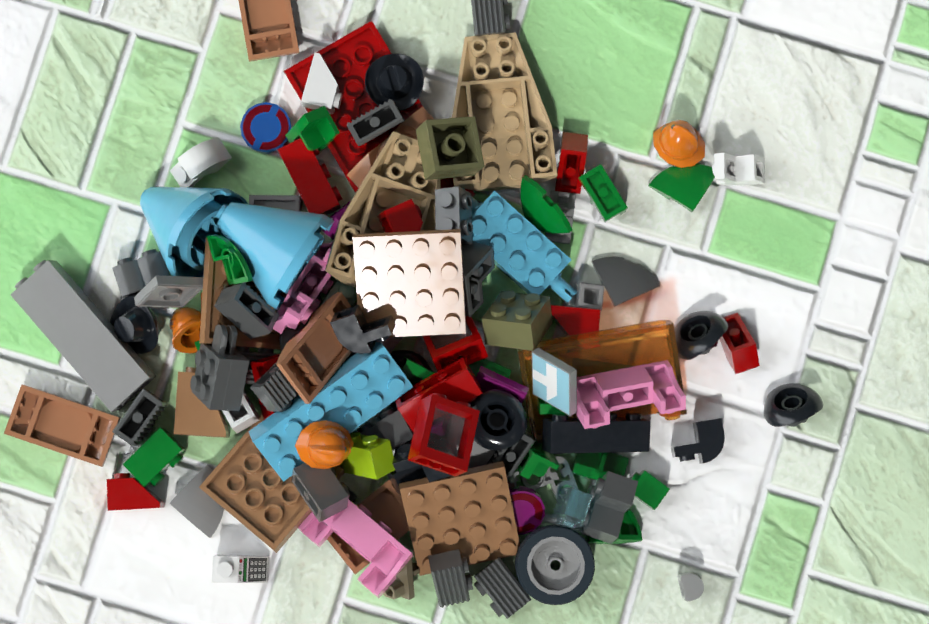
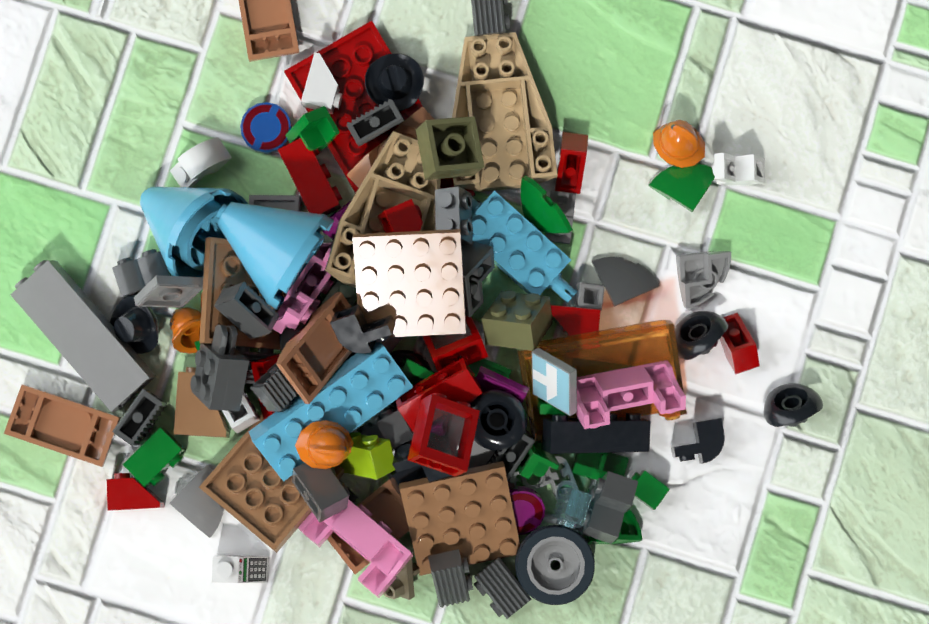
(233, 261): green brick -> none
(603, 193): green panel -> none
(690, 586): light grey brick -> none
(699, 275): none -> light grey brick

